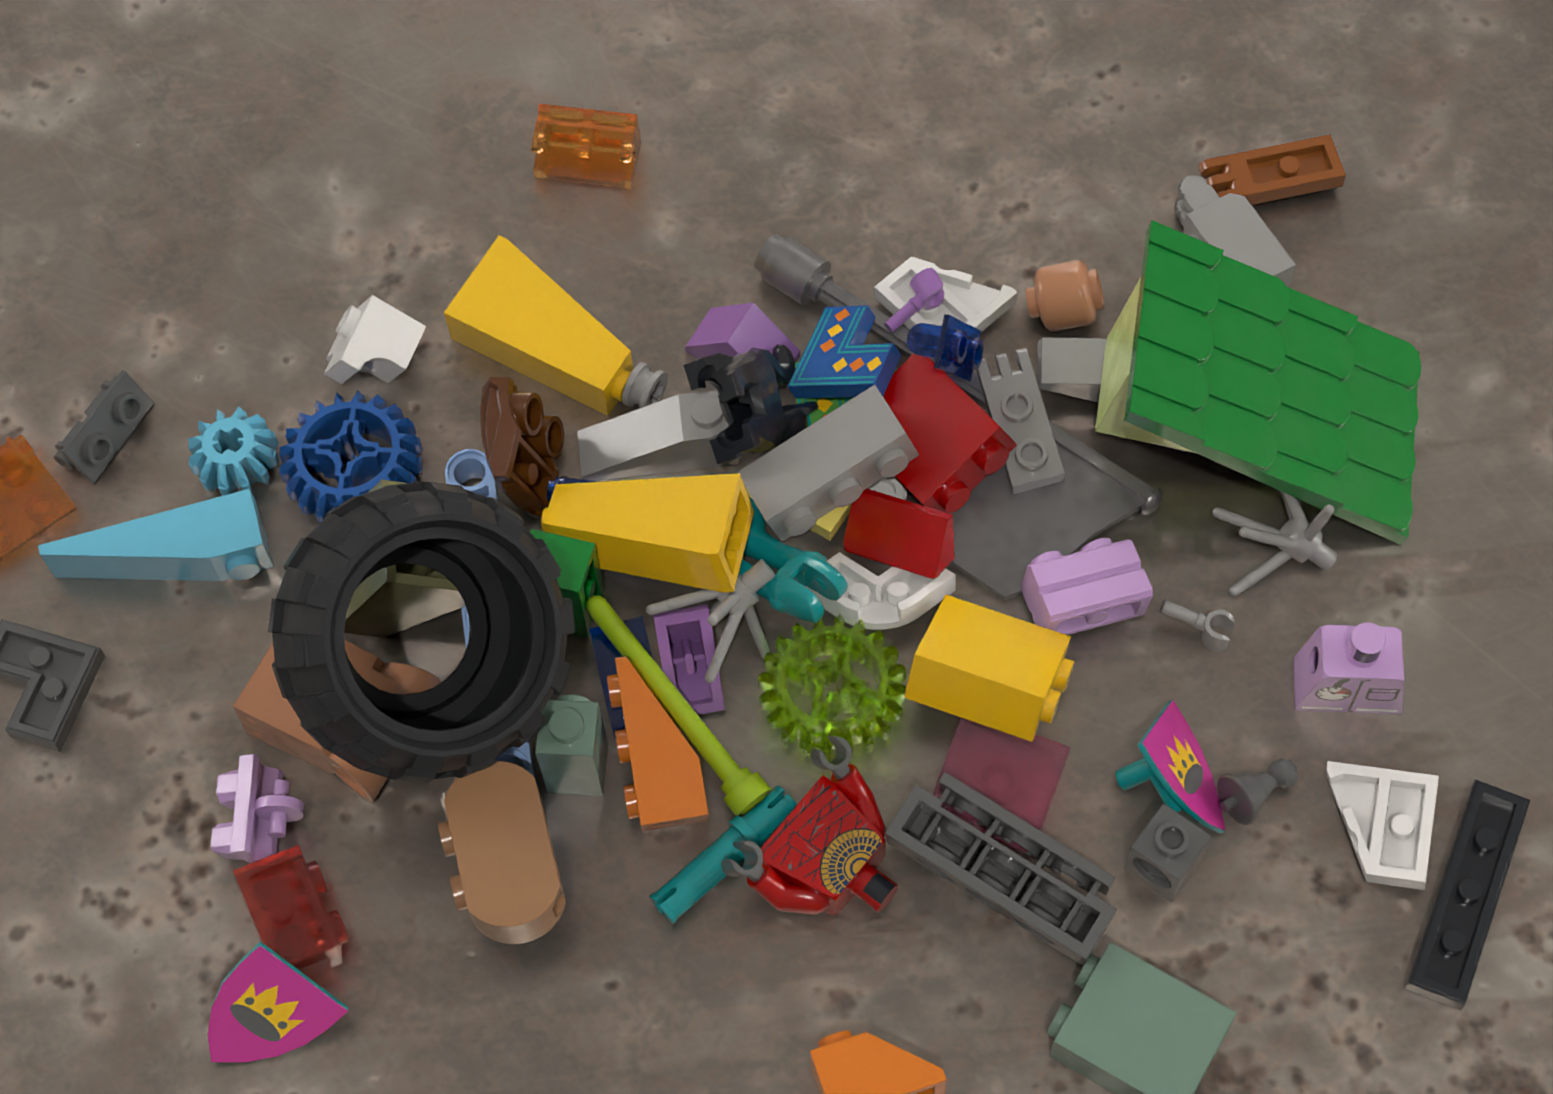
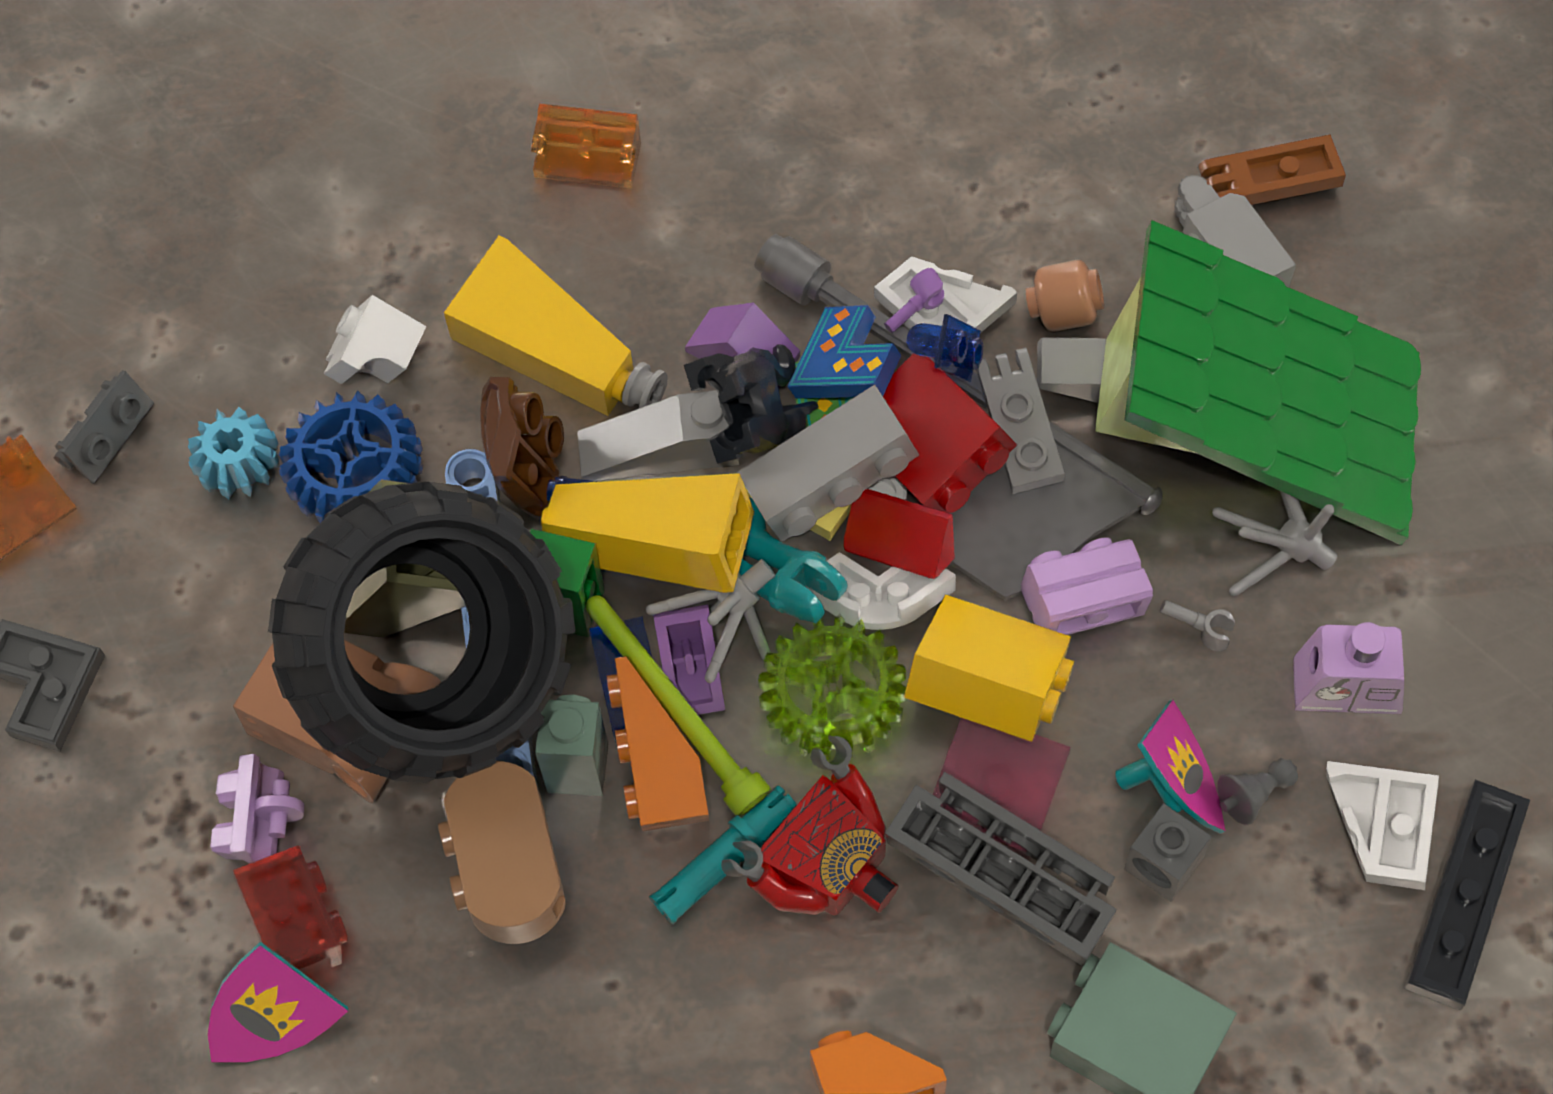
(192, 543): medium azure slope -> none

